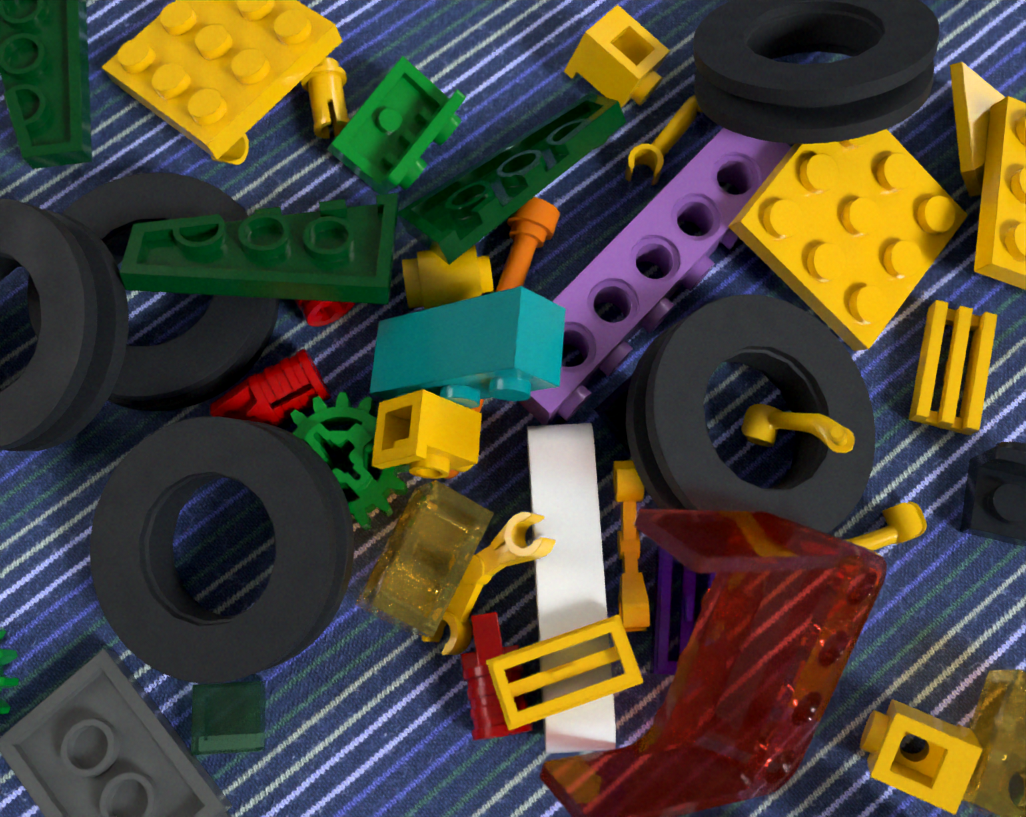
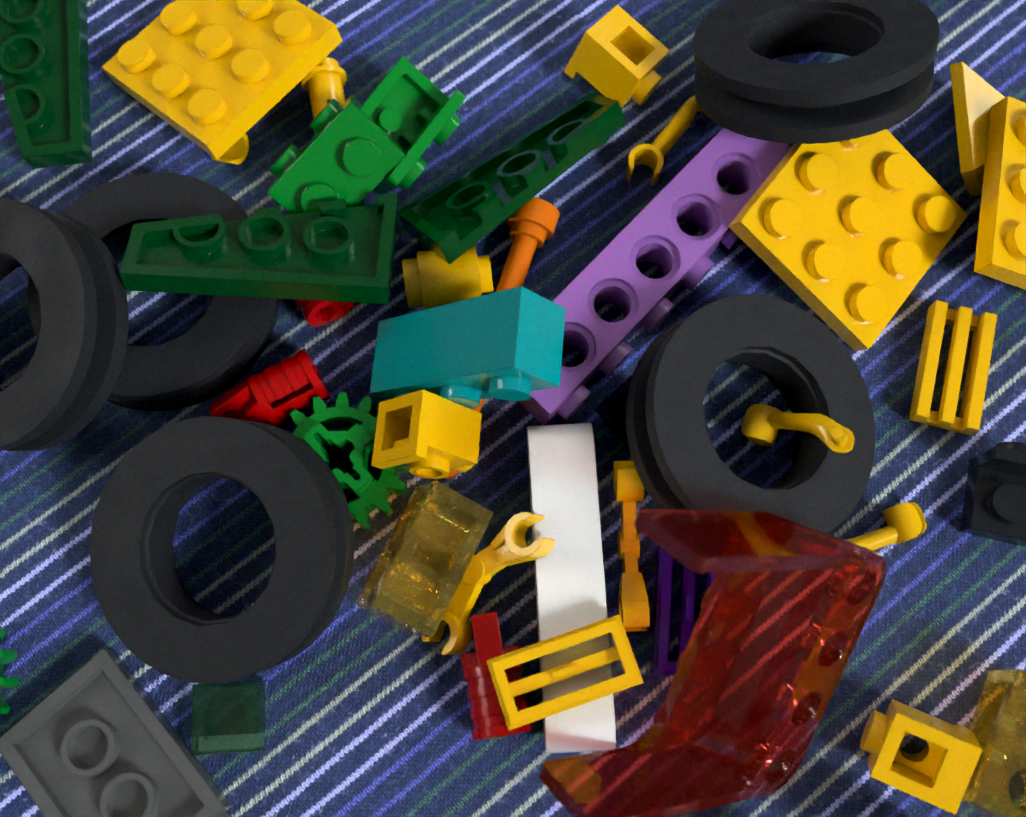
(338, 163): none -> green bracket

